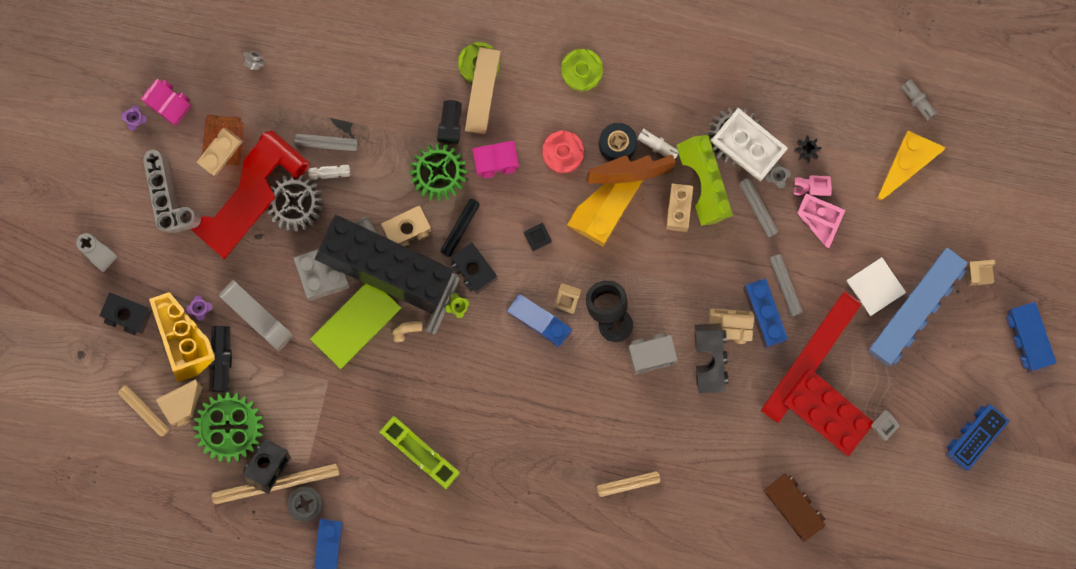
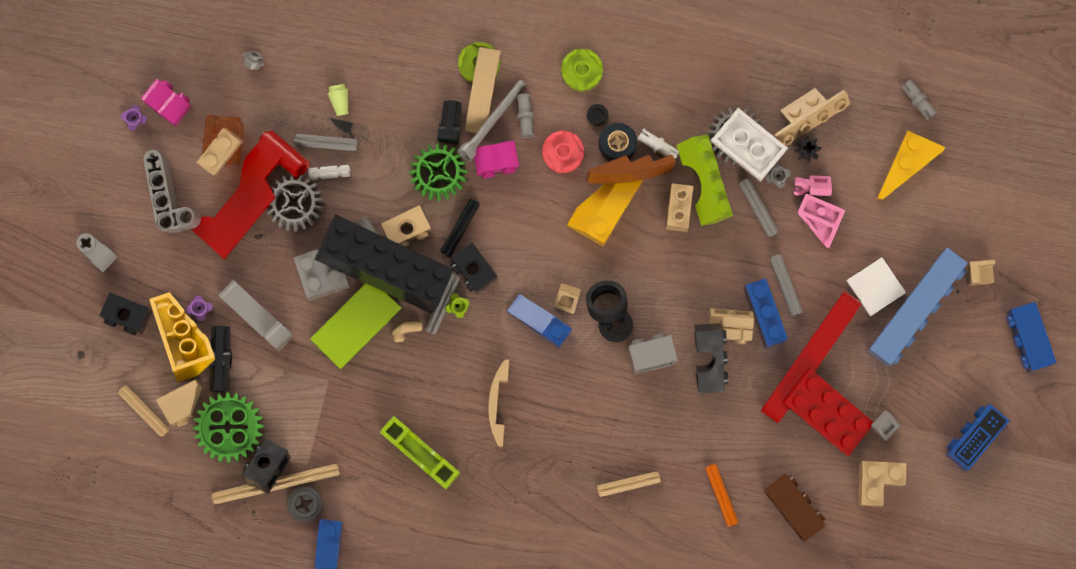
(339, 99): none -> yellowish green cone
(468, 150): none -> light grey piece
(500, 377): none -> tan slope
(525, 116): none -> light grey pin
(537, 237): black tile -> none
(597, 115): none -> black tile
(721, 495): none -> orange axle
(808, 113): none -> tan bracket
(874, 477): none -> tan brick

